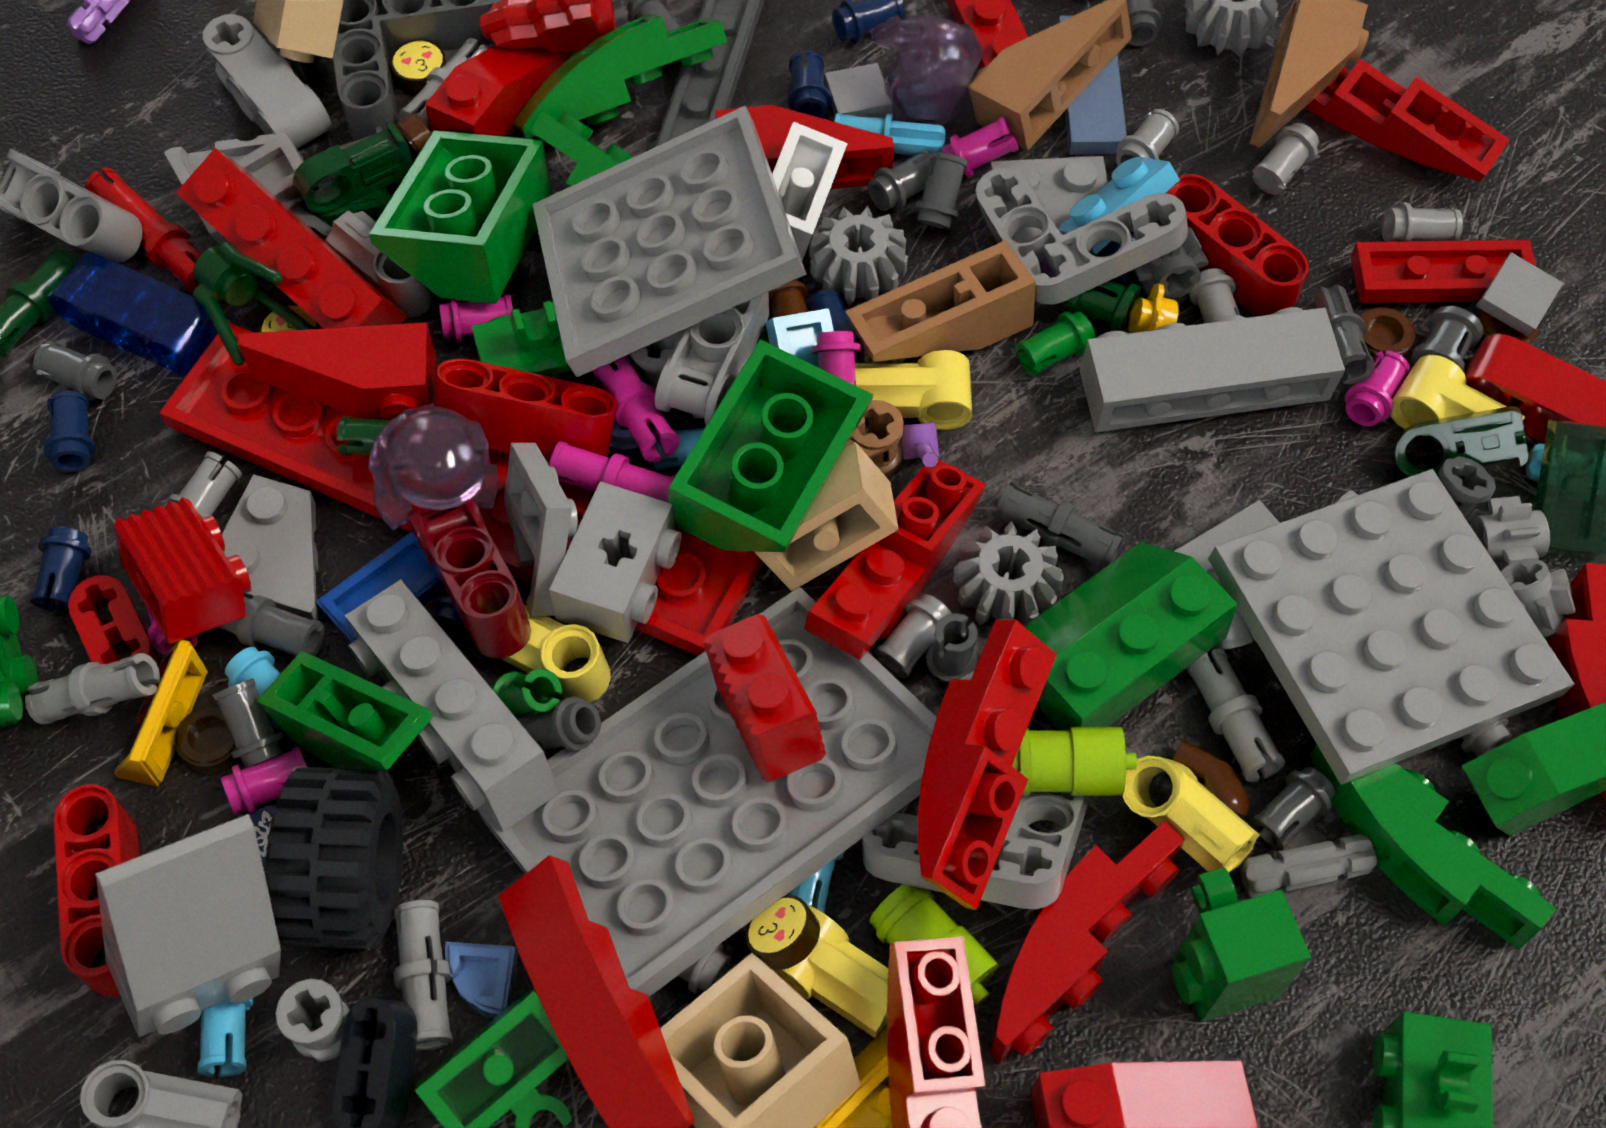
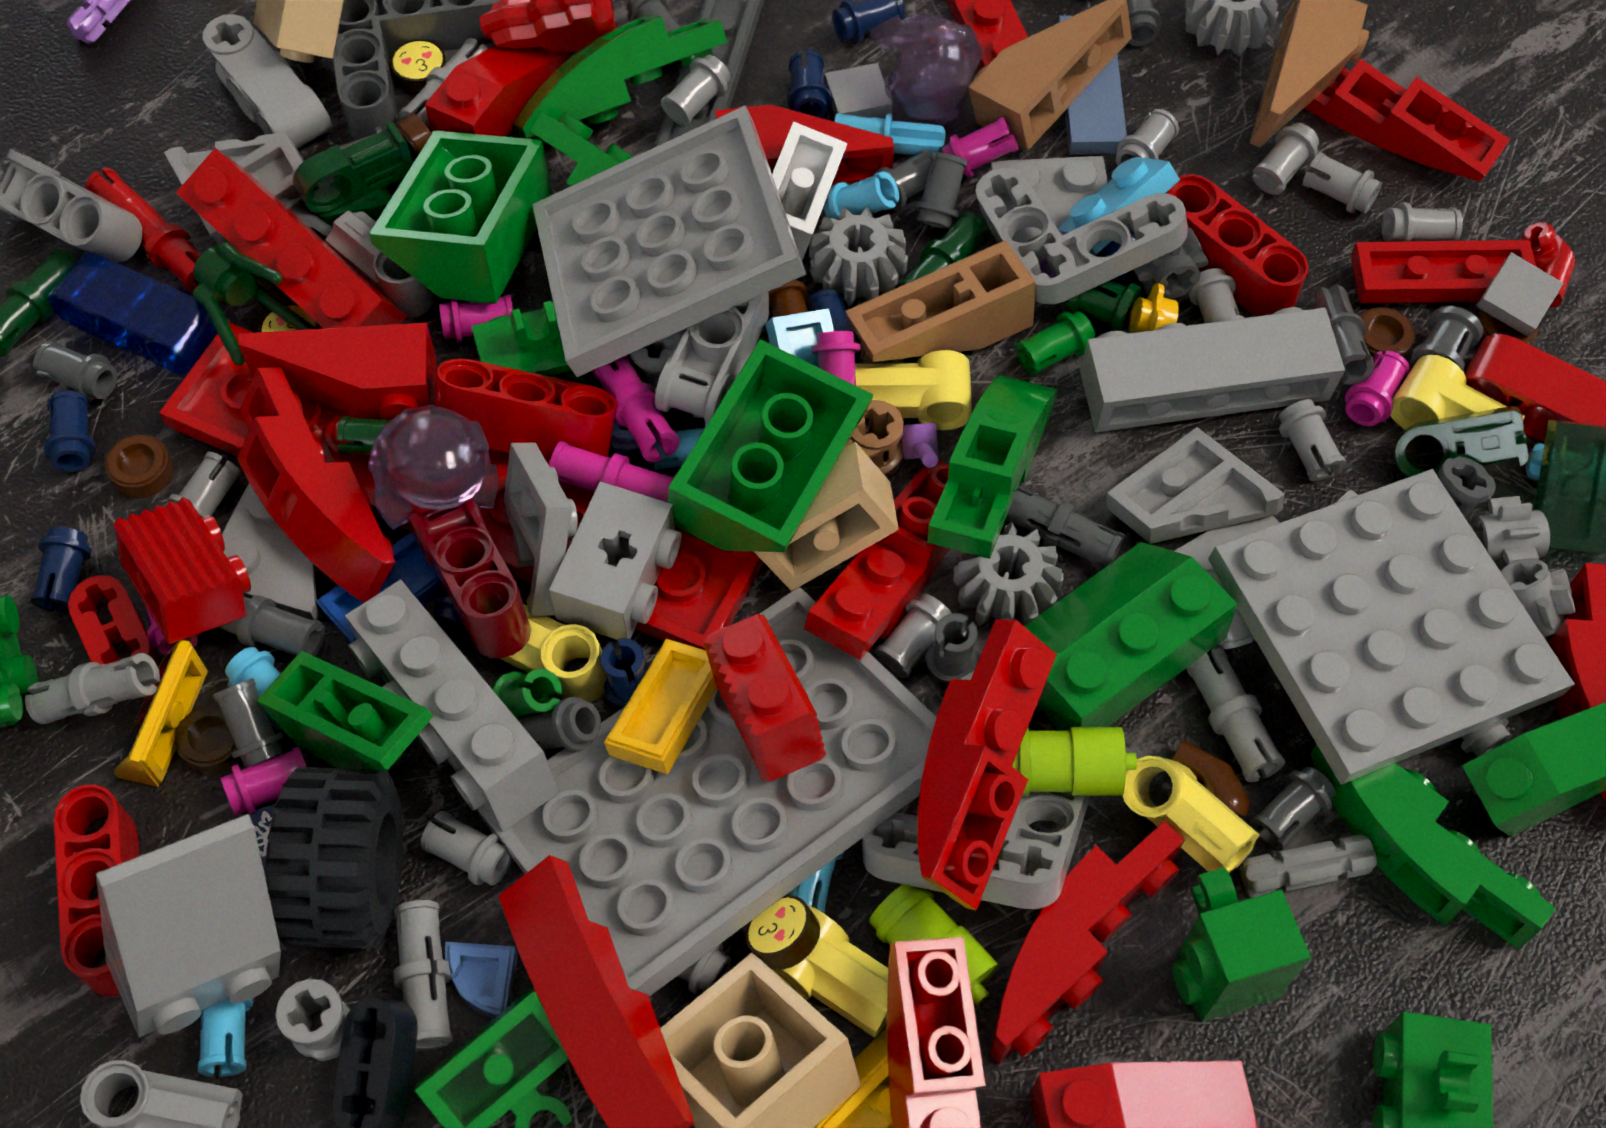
(139, 466): none -> reddish brown tile
(310, 499): none -> red slope
(467, 848): none -> light grey pin
(622, 671): none -> dark blue pin
(663, 708): none -> yellow tile
(706, 79): none -> light grey pin
(877, 192): none -> medium azure pin
(955, 245): none -> dark green pin
(990, 464): none -> green slope
(1191, 491): none -> light grey wing
(1310, 437): none -> light grey pin
(1345, 183): none -> light grey pin
(1551, 255): none -> red arm

